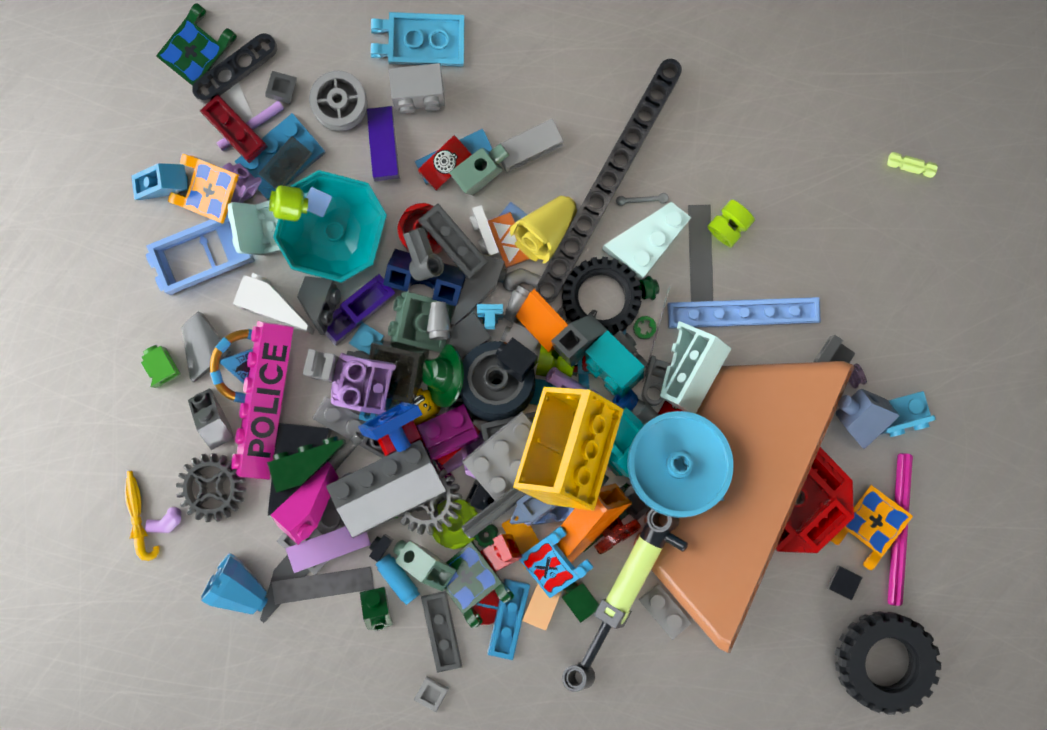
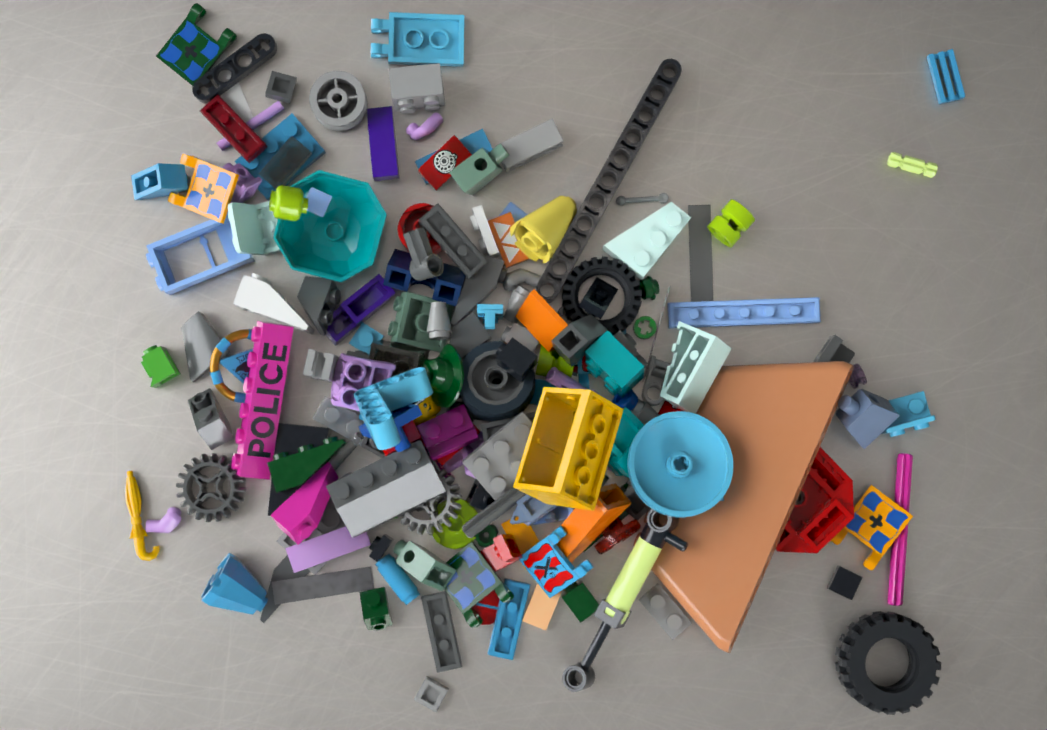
(381, 398): none -> medium azure beam
(426, 128): none -> lavender arm
(598, 298): none -> black plate
(946, 77): none -> dark azure tile

